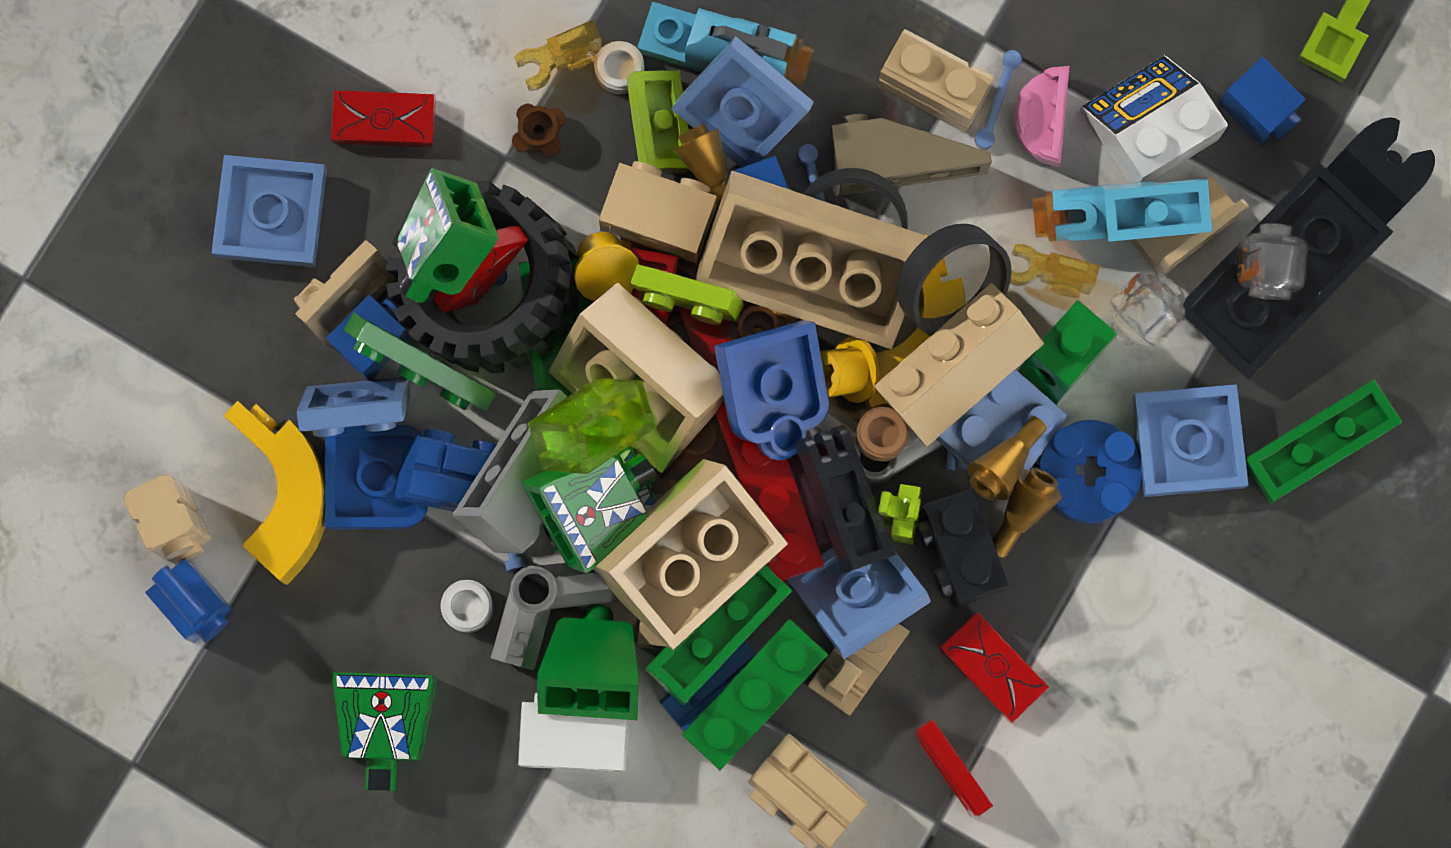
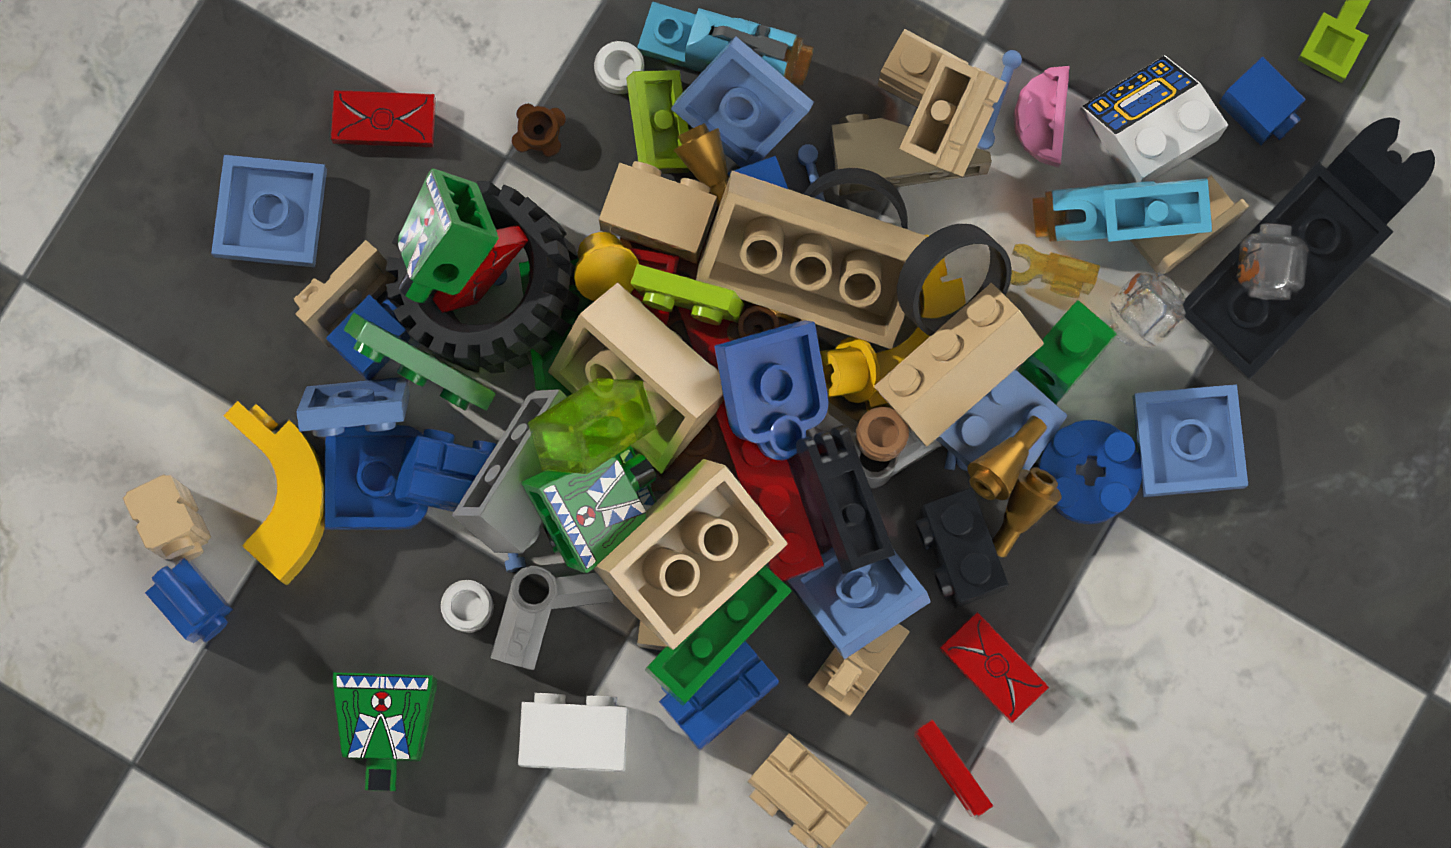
(568, 49): clear yellow plate -> none
(590, 668): green torso -> none
(754, 695): green plate -> none
(901, 512): lime plate -> none
(952, 115): none -> tan brick
(1322, 441): green plate -> none

